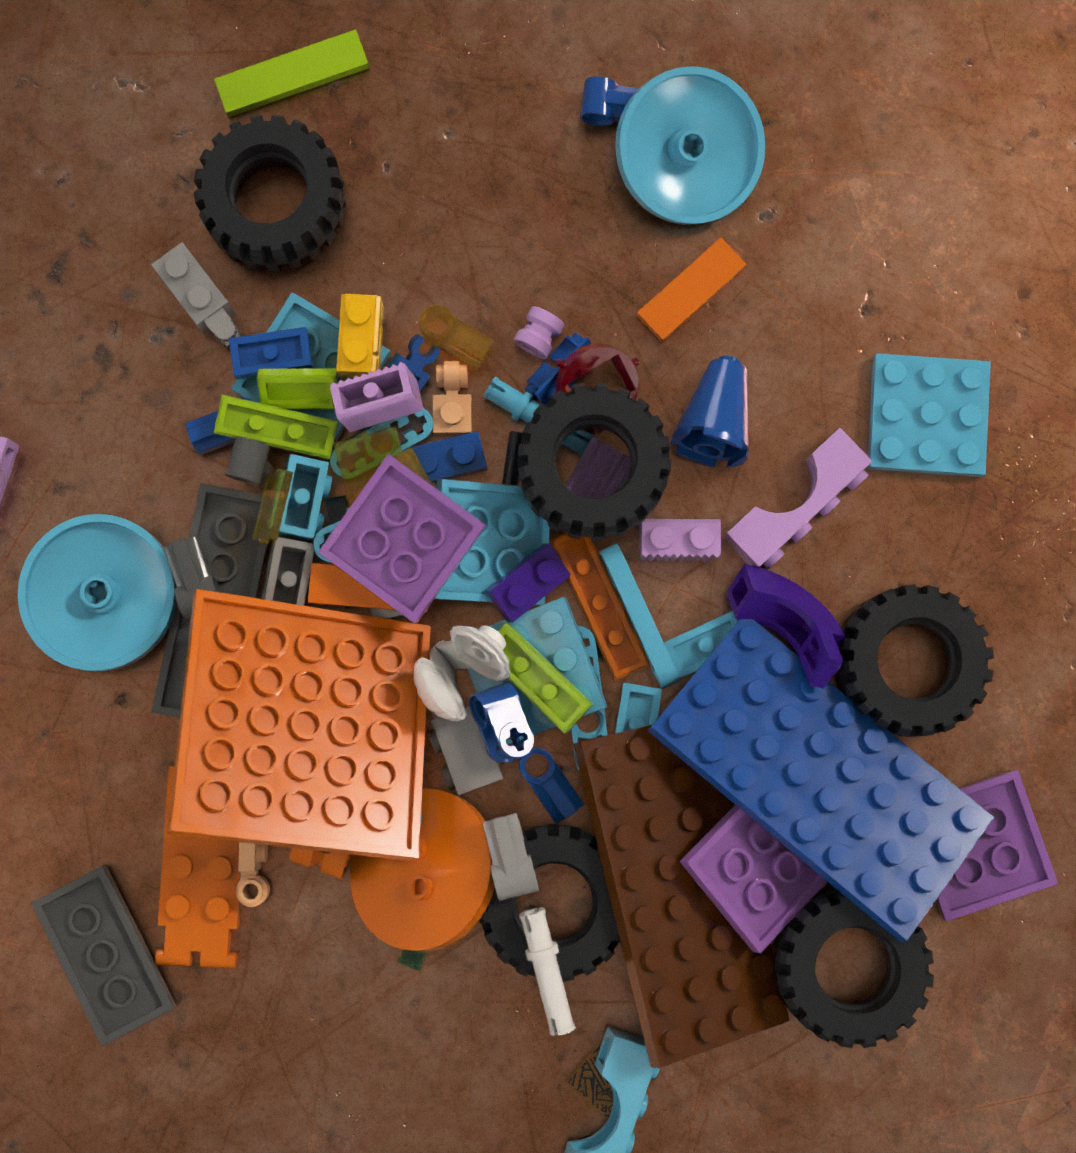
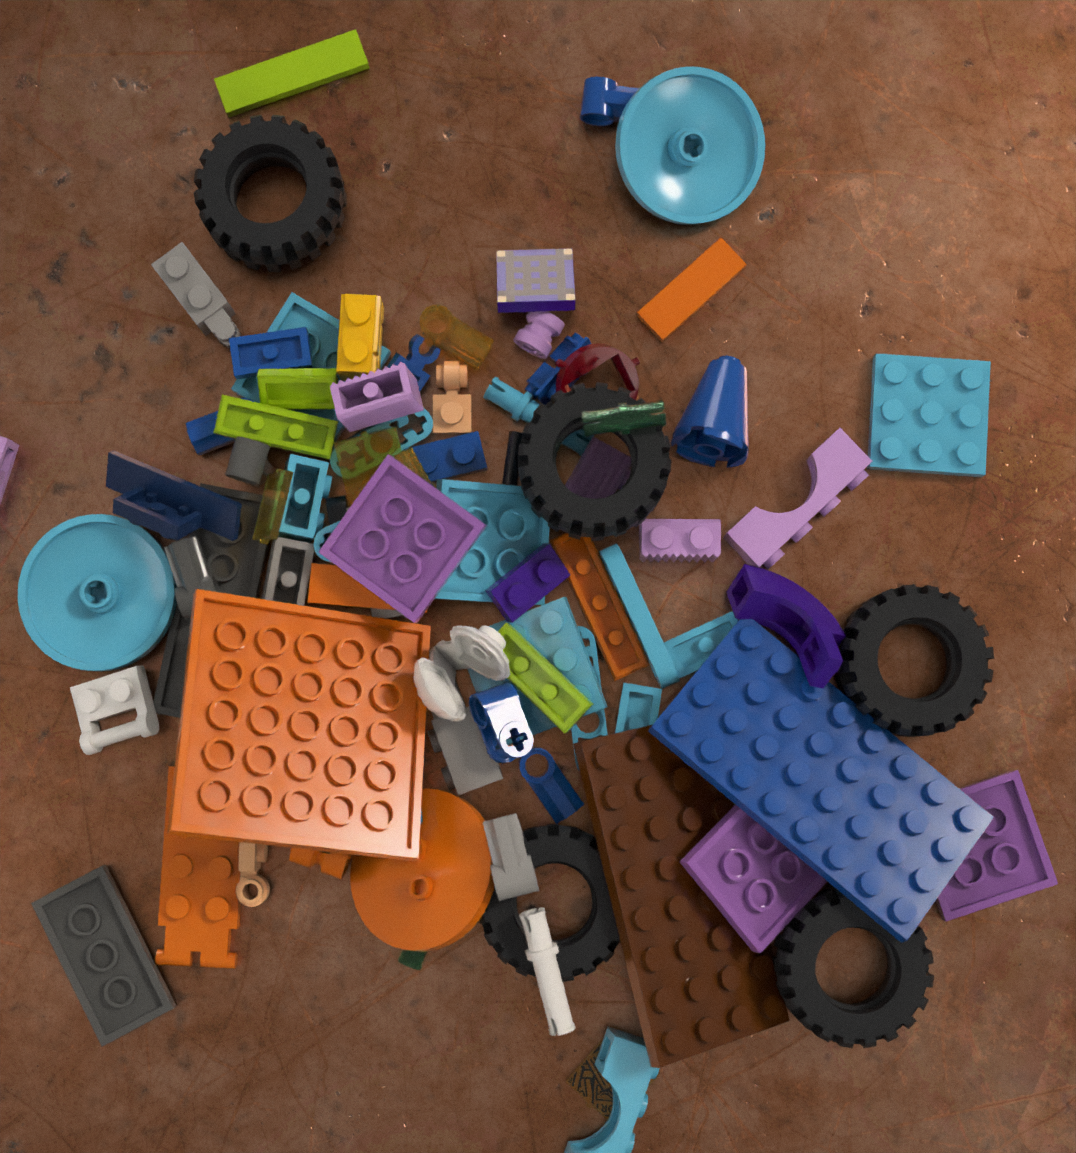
(110, 697): none -> white plate
(168, 502): none -> dark blue bracket
(535, 280): none -> tile
(623, 418): none -> clear green pin

